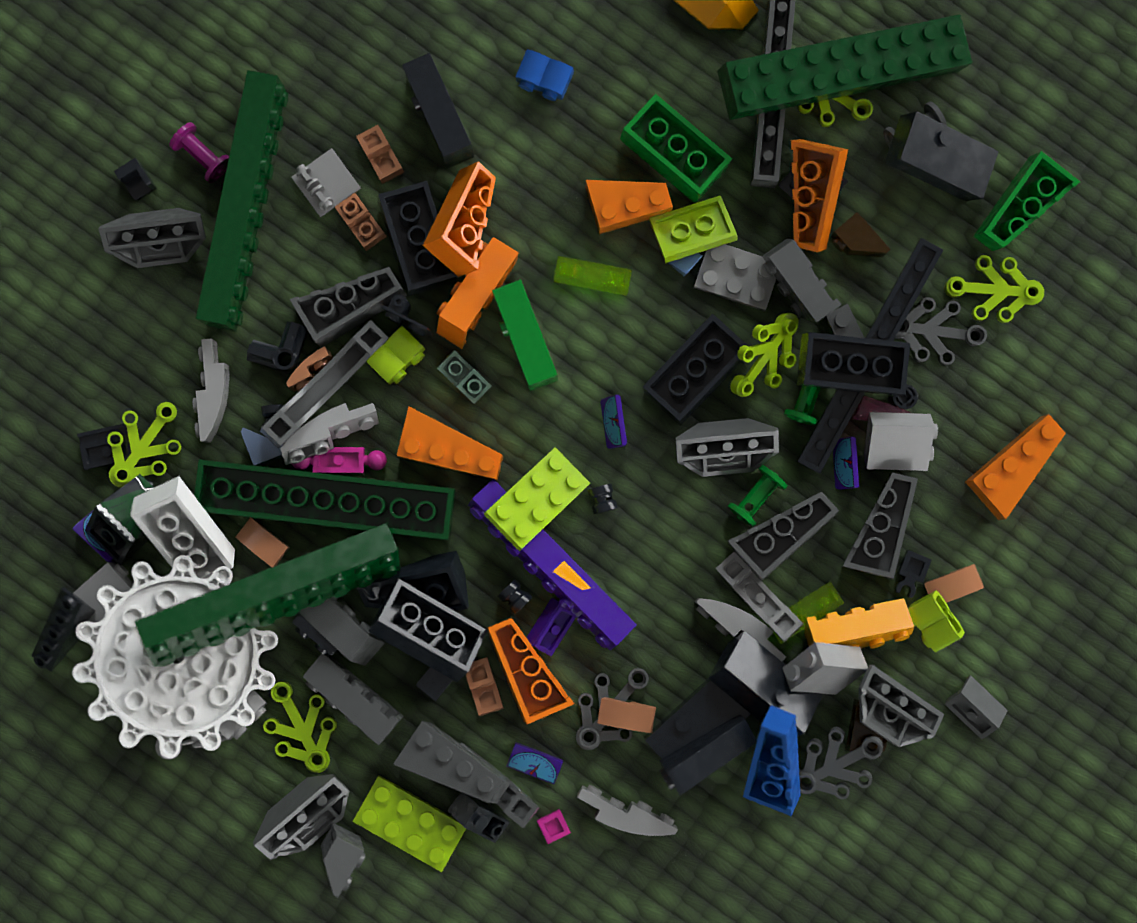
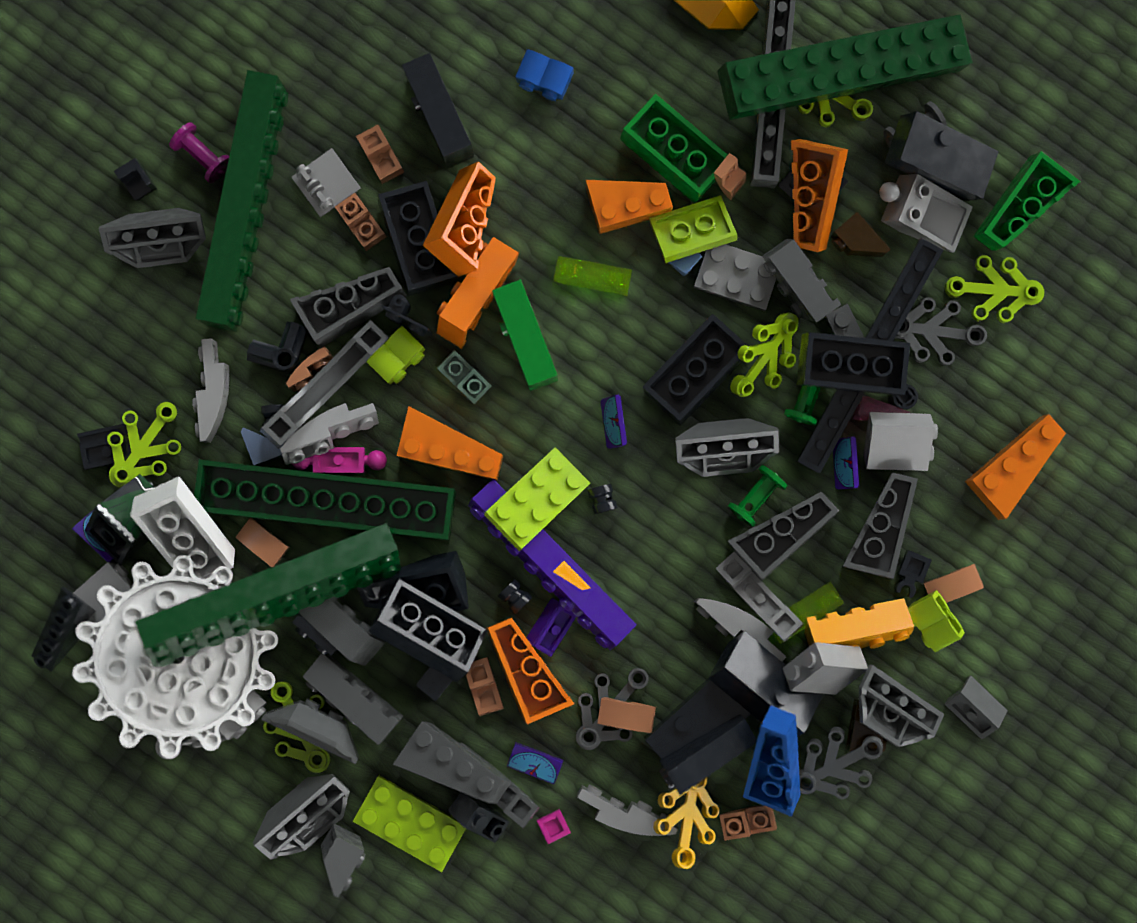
(315, 726): none -> dark grey wedge
(688, 814): none -> yellow plant
(729, 176): none -> nougat slope
(747, 821): none -> nougat slope
(924, 211): none -> light grey slope

